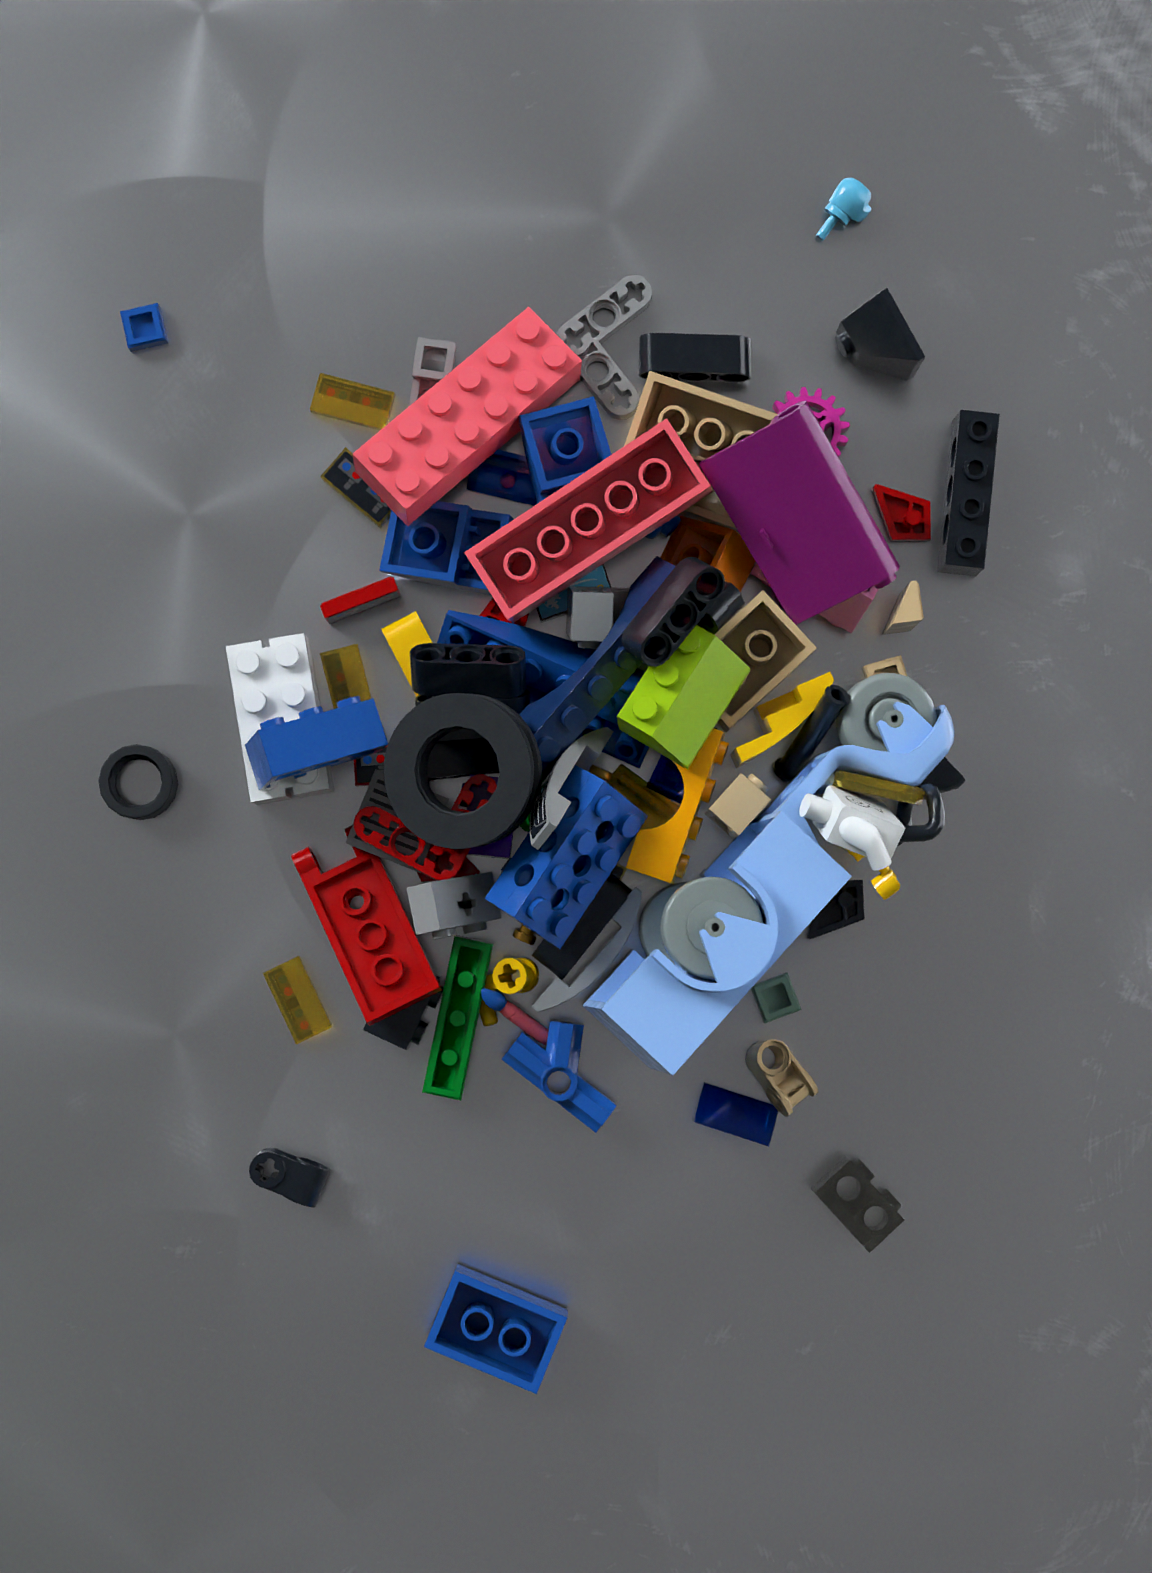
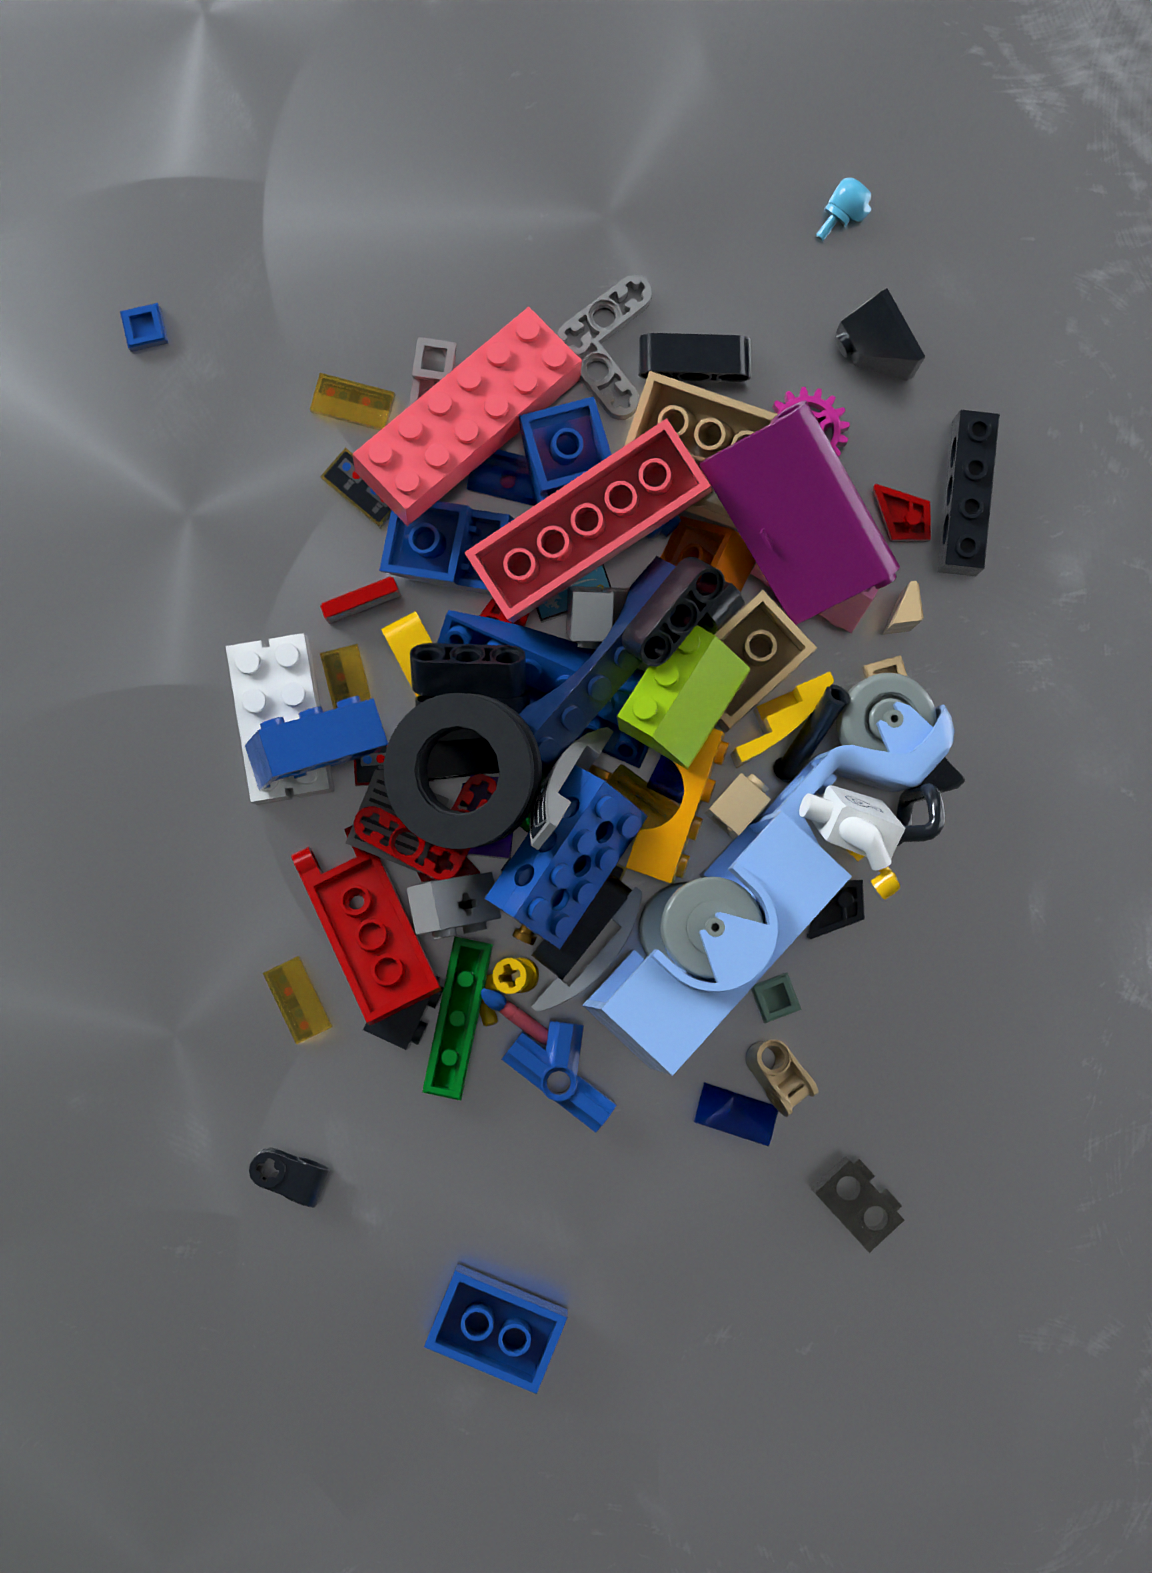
(108, 777): black tyre -> none
(879, 787): clear yellow tile -> none

